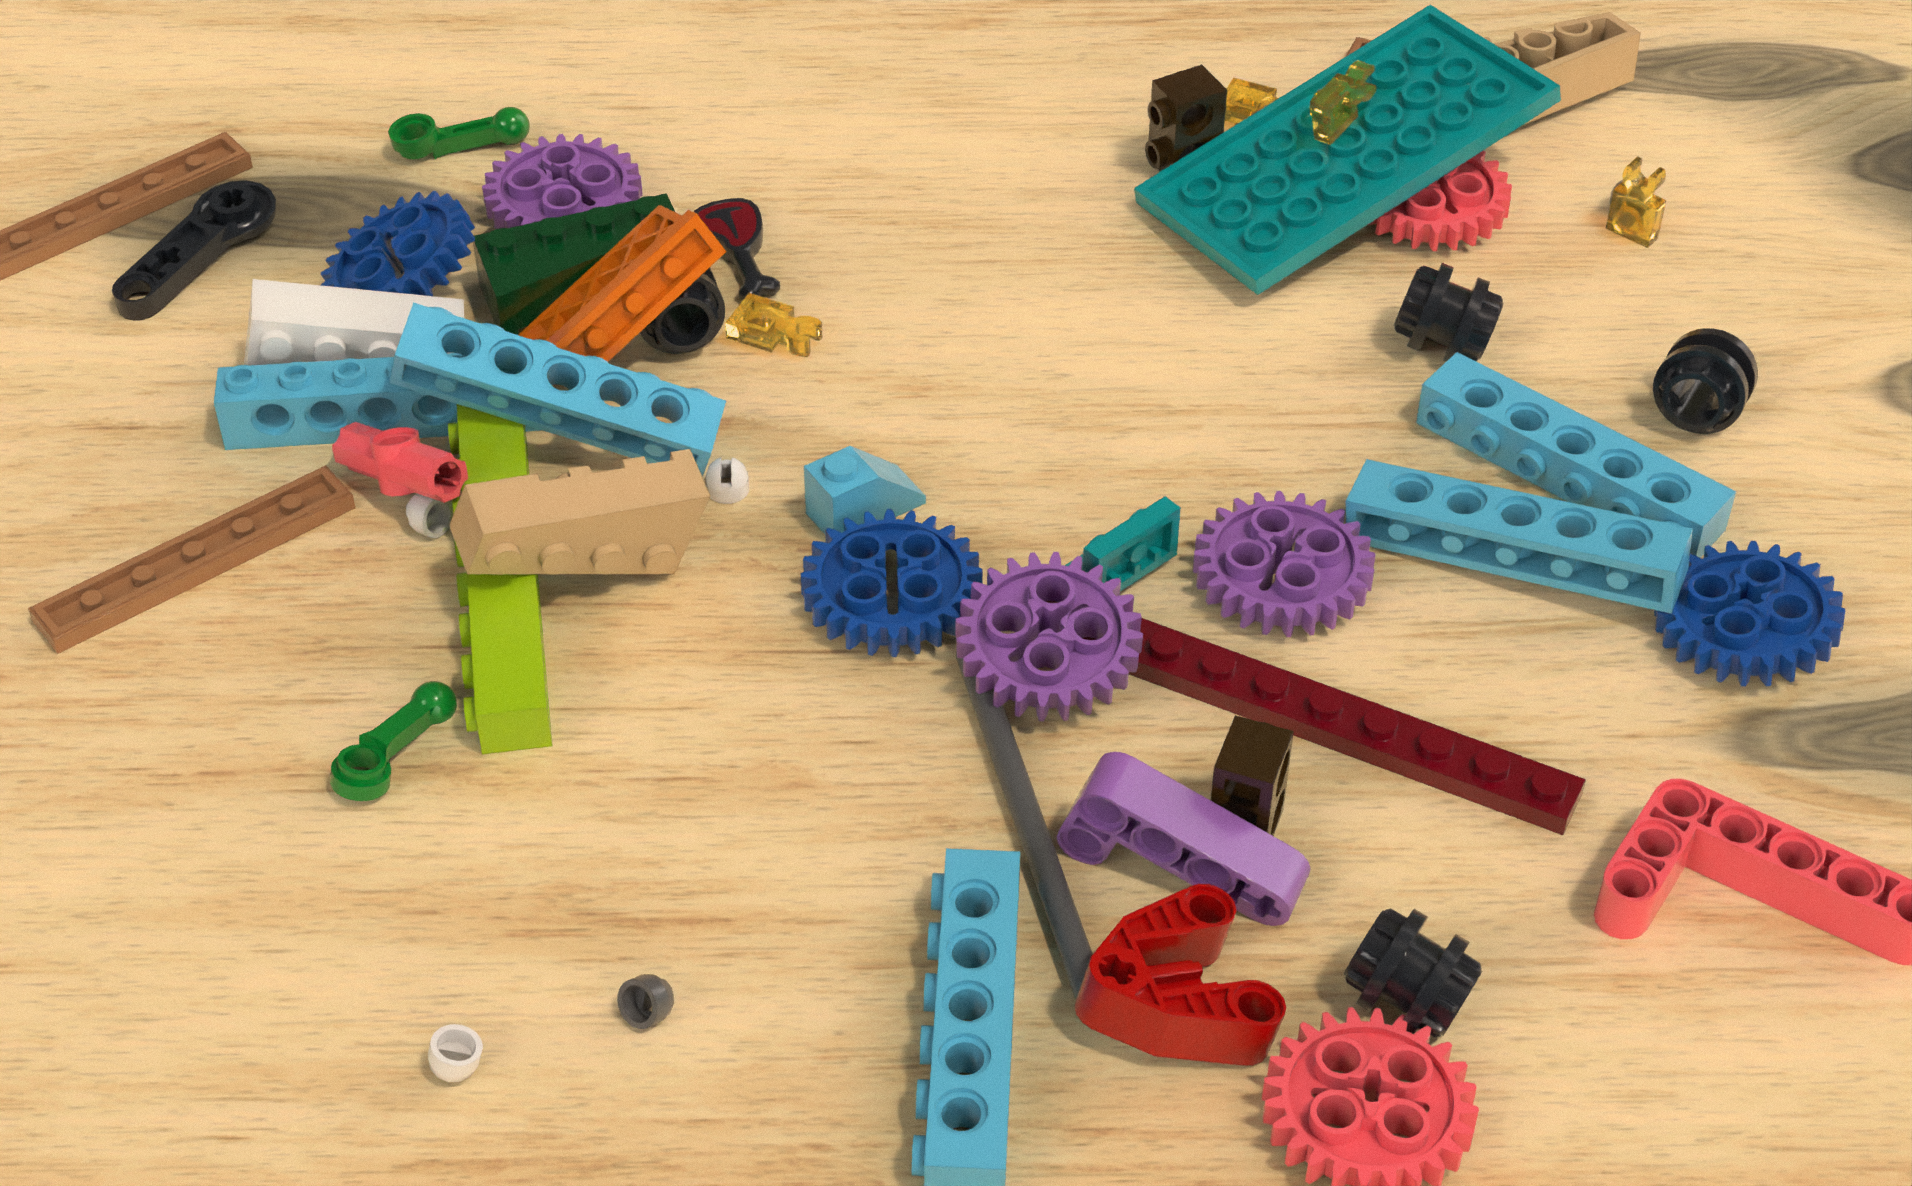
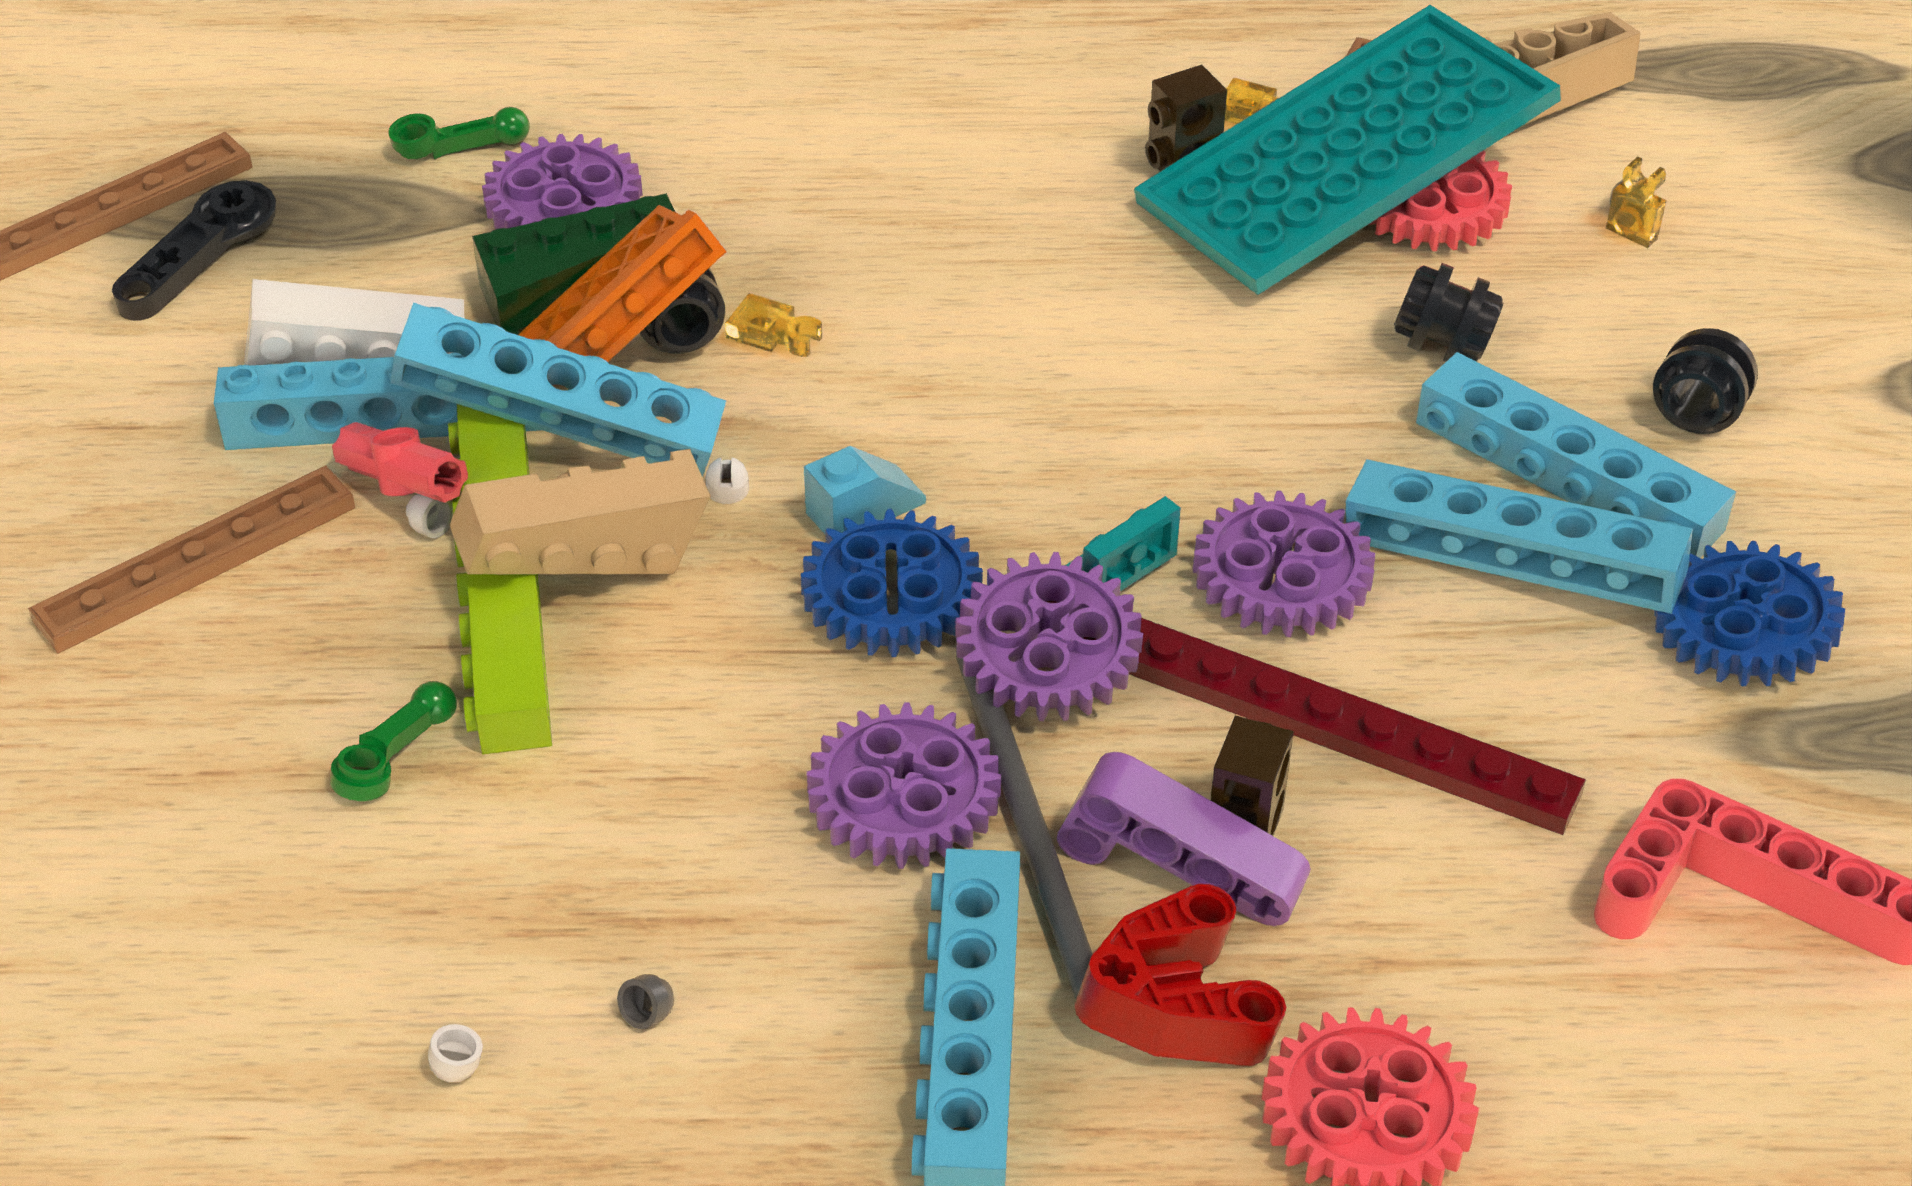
(424, 247): blue gear -> none
(740, 231): black piece -> none
(903, 785): none -> medium lavender gear
(1336, 103): clear yellow plate -> none
(1412, 971): black piece -> none

